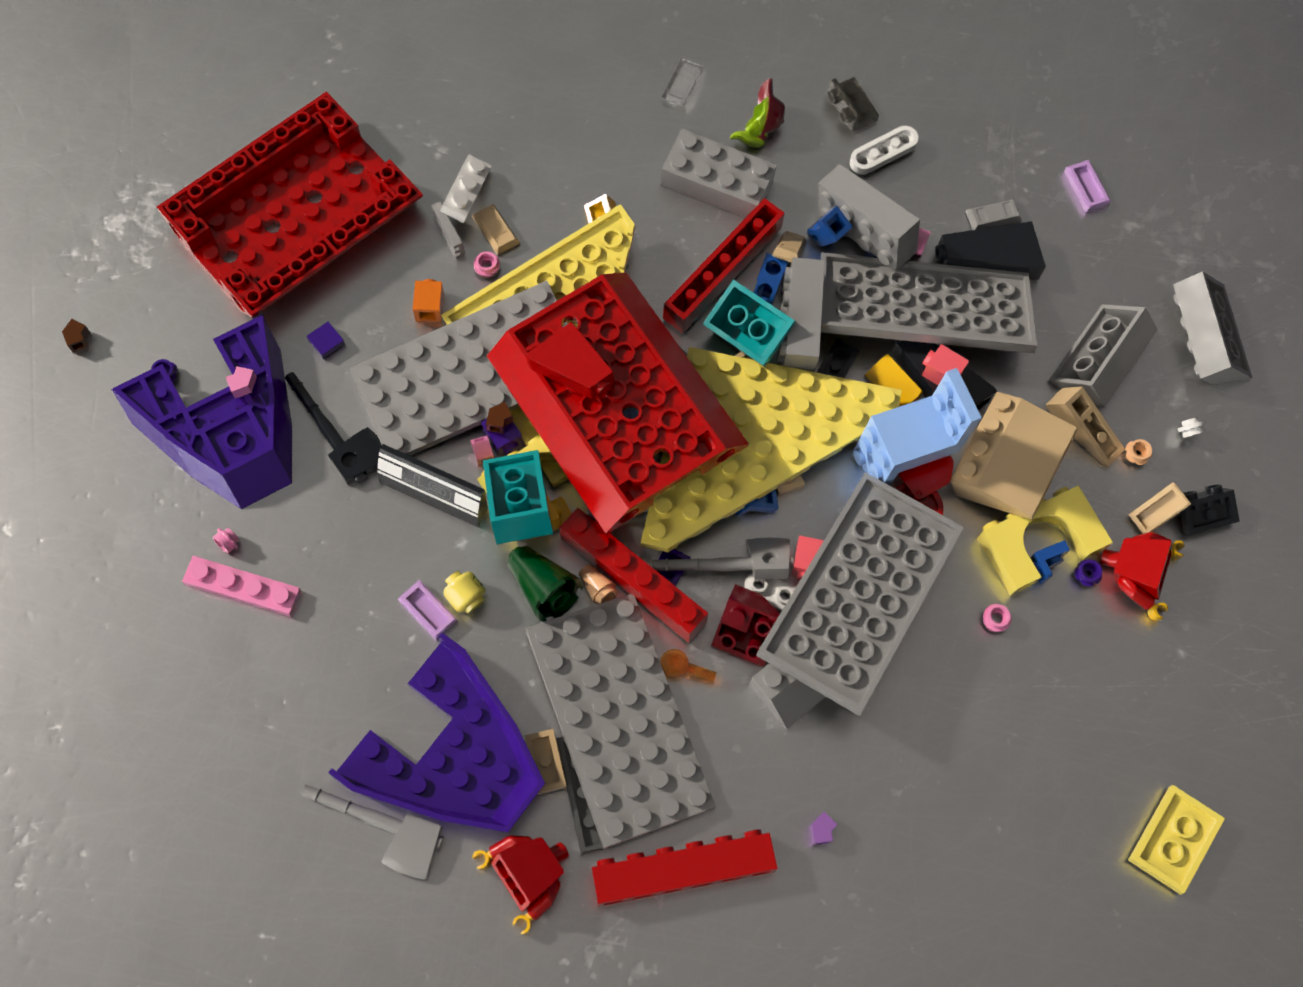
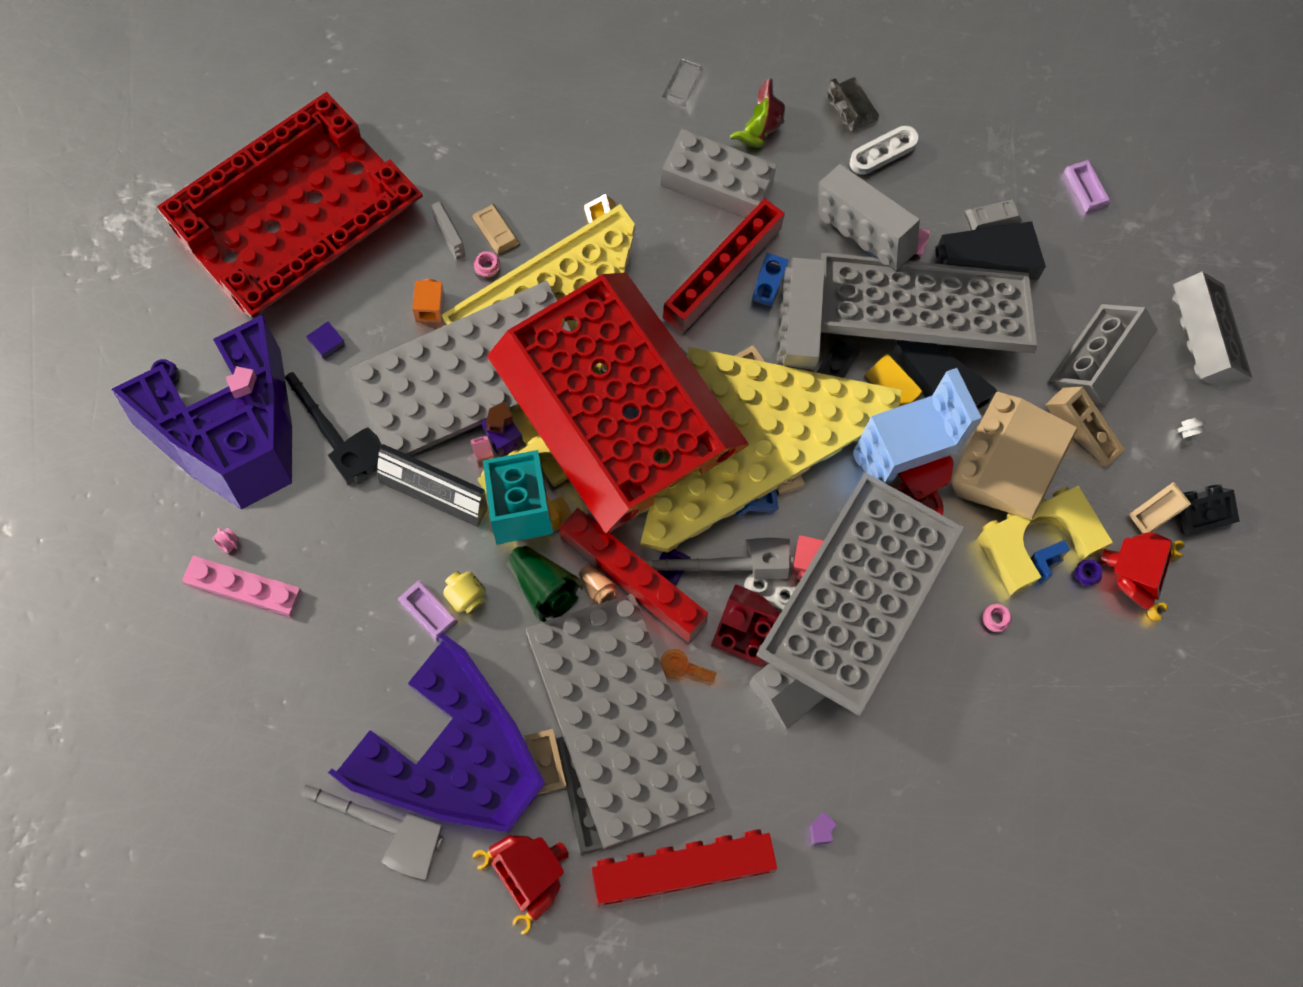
(76, 335): reddish brown piece -> none
(465, 188): white plate -> none
(571, 362): red slope -> none
(749, 323): teal slope -> none
(789, 246): tan tile -> none
(829, 228): blue leg -> none
(940, 362): coral brick -> none
(1143, 447): light nougat plate -> none
(1176, 839): light yellow plate -> none

